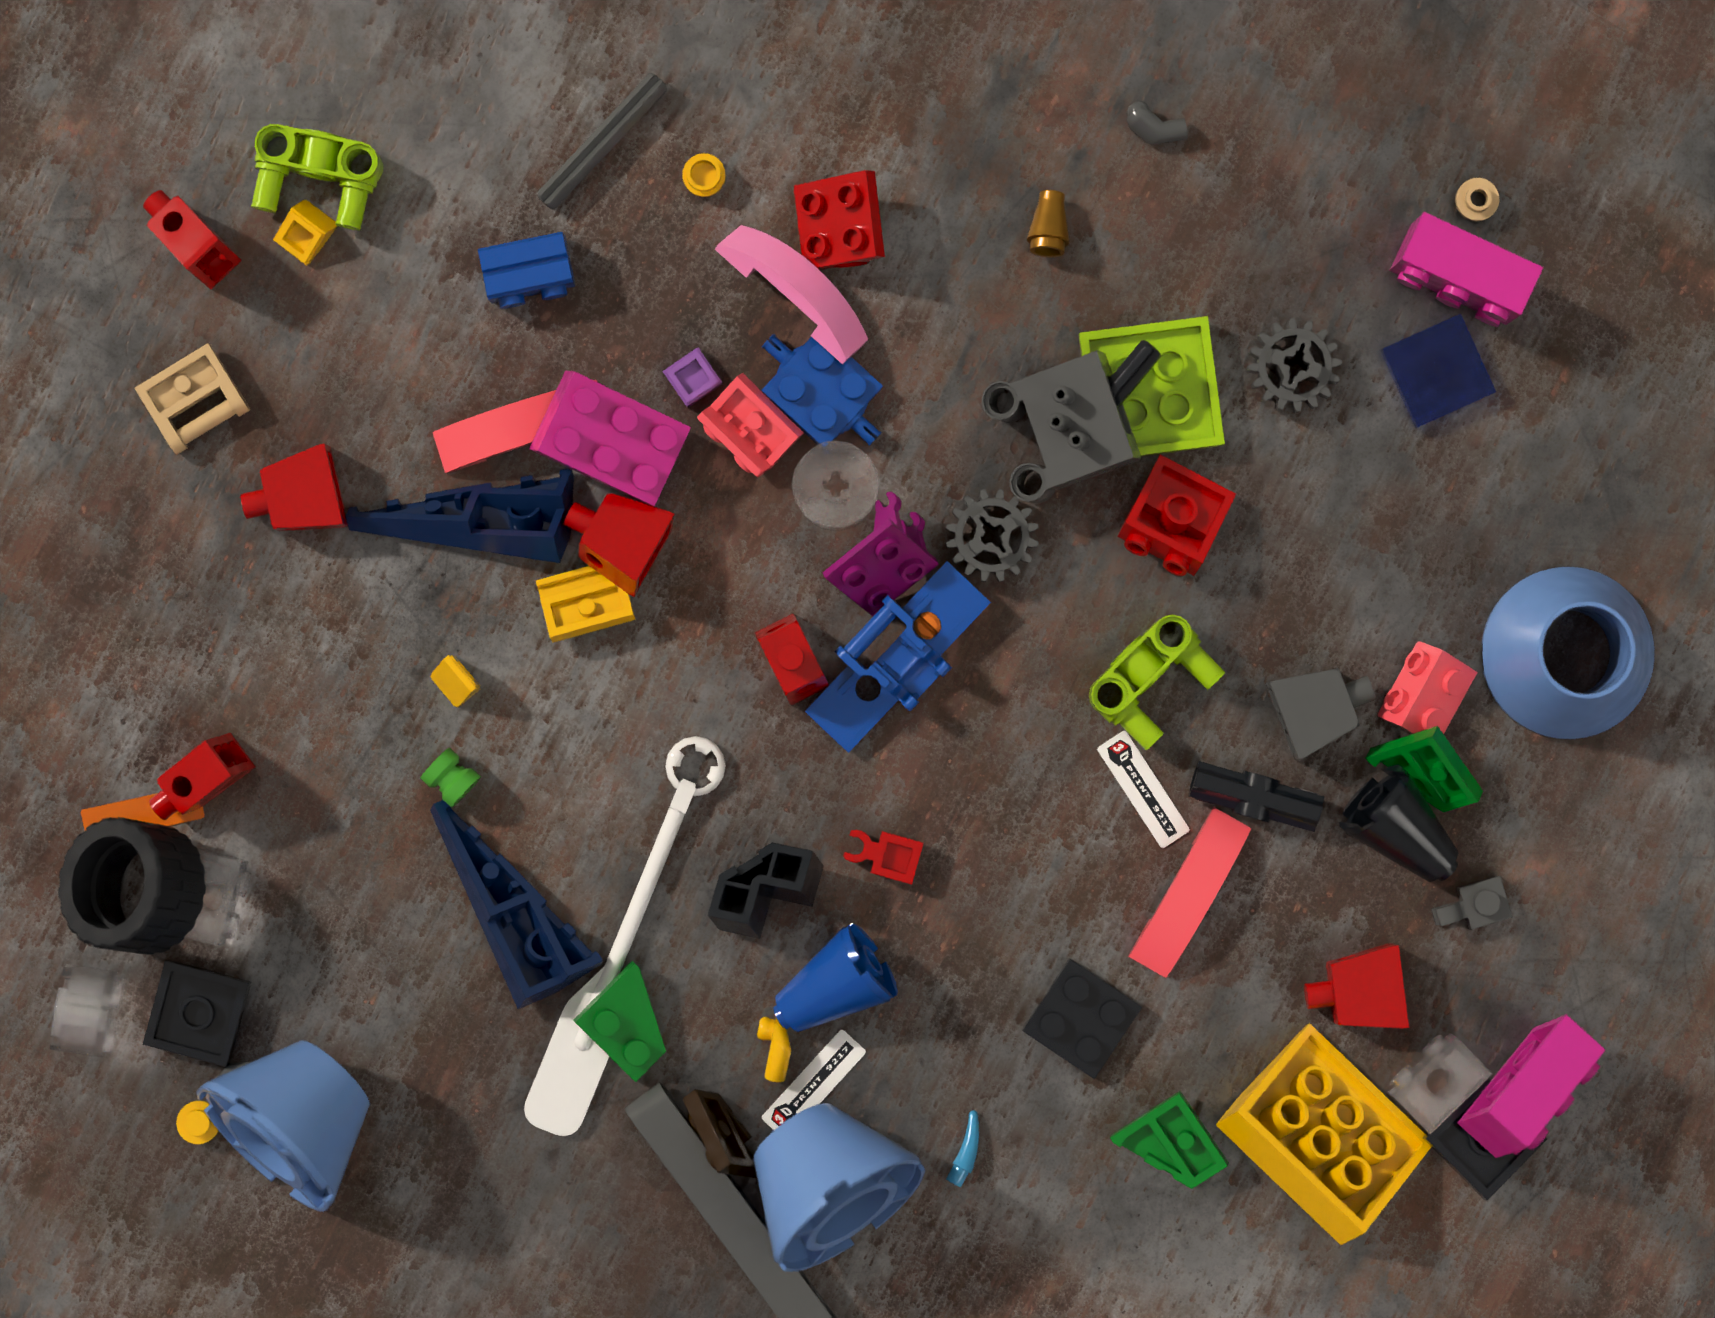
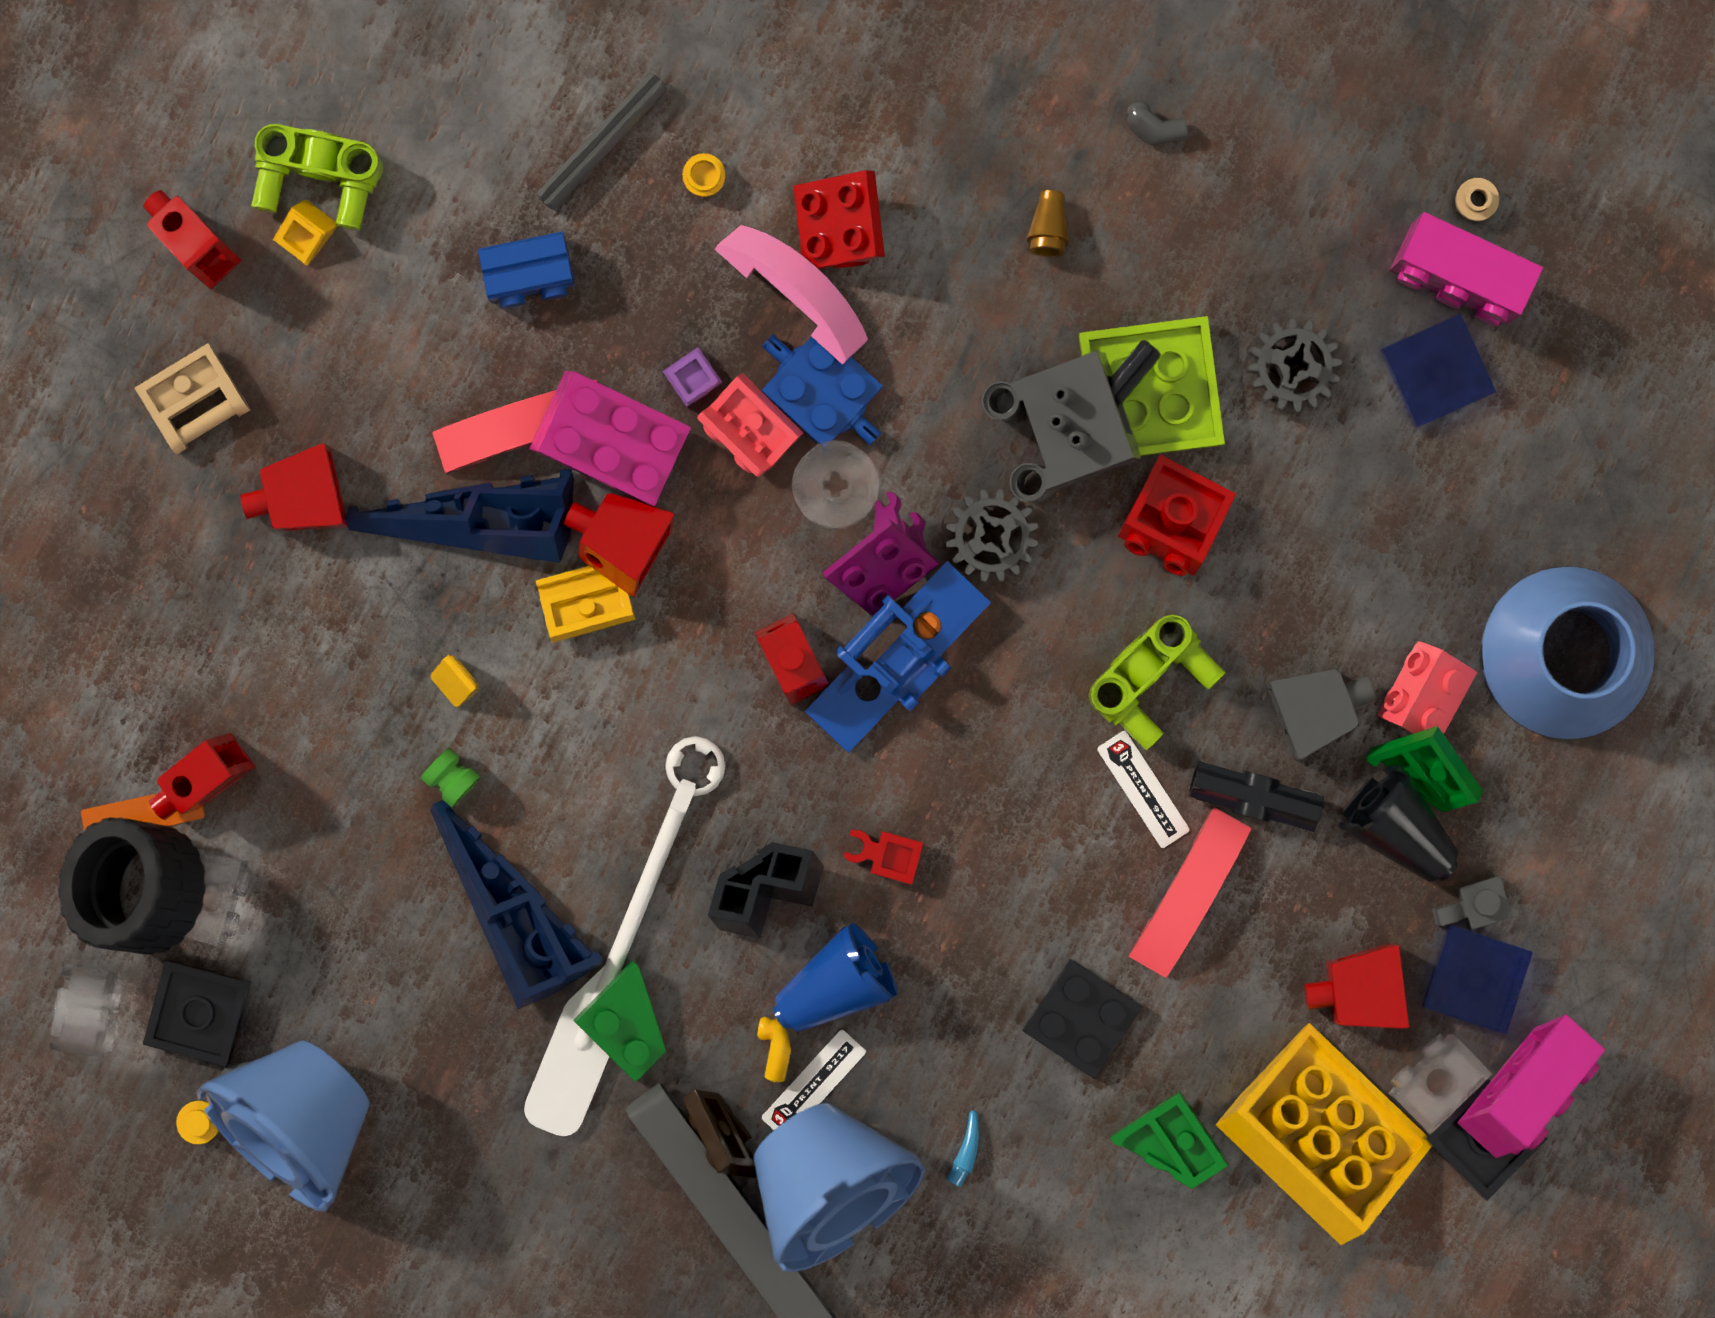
(1477, 979): none -> clear blue plate

